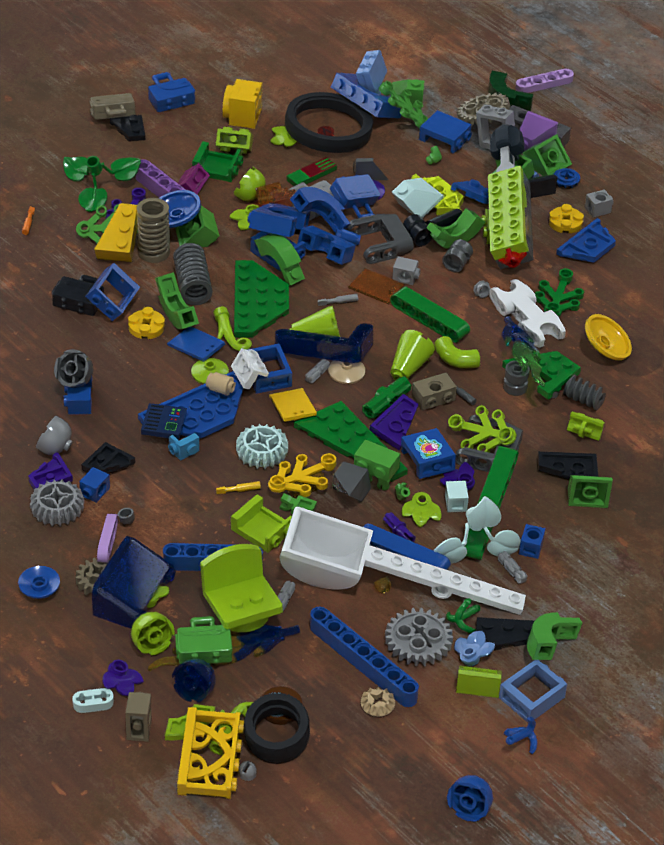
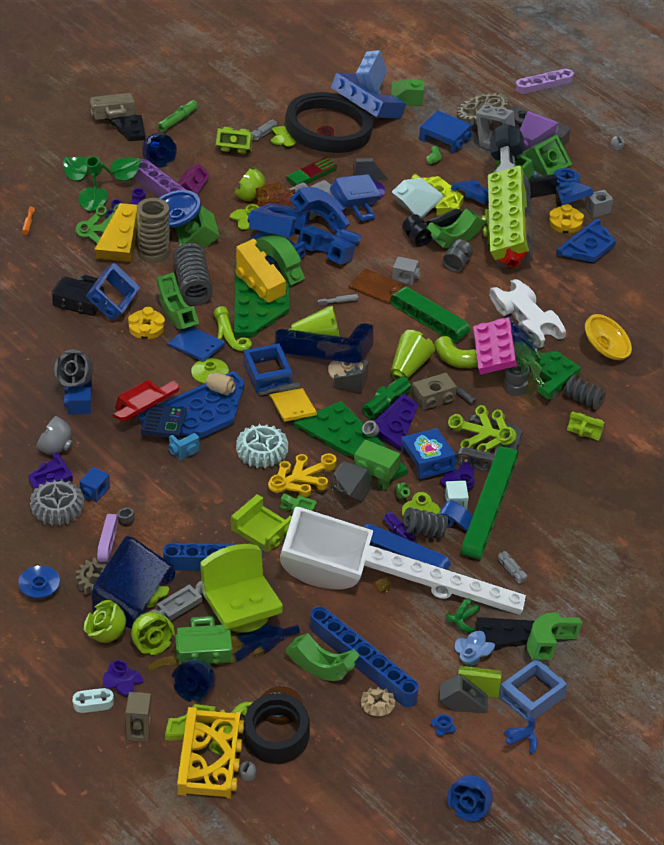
(106, 622): none -> lime cylinder
(108, 459): black wing -> none
(141, 398): none -> red plate
(159, 149): none -> clear blue cylinder
(171, 93): blue piece -> none
(180, 601): none -> light grey plate
(181, 113): none -> bright green pin
(218, 165): green panel -> none
(239, 487): yellow piece -> none
(243, 103): yellow piece -> none
(248, 366): white bracket -> none
(258, 273): none -> yellow wedge
(264, 129): none -> light grey axle
(281, 388): none -> dark grey piece
(286, 593): light grey piece -> none
(317, 371): light grey piece -> none
(319, 662): none -> bright green arch
(353, 380): none -> dark grey slope
(368, 430): none -> light grey hinge
(393, 231): dark grey connector -> none
(405, 104): bright green plant -> none
(418, 636): light grey gear -> none
(425, 522): none -> dark grey piece
(443, 724): none -> blue plate
(456, 513): none -> blue panel
(463, 695): none -> dark grey slope
(481, 516): light aqua plant -> none
(484, 292): light grey plate -> none
(494, 346): none -> dark pink plate
(498, 85): dark green arch -> none
(532, 541): blue brick -> none
(565, 278): green plant -> none
(568, 464): black wing -> none
(573, 191): none -> blue wing
(589, 491): bright green slope -> none
(617, 143): none -> light grey hinge

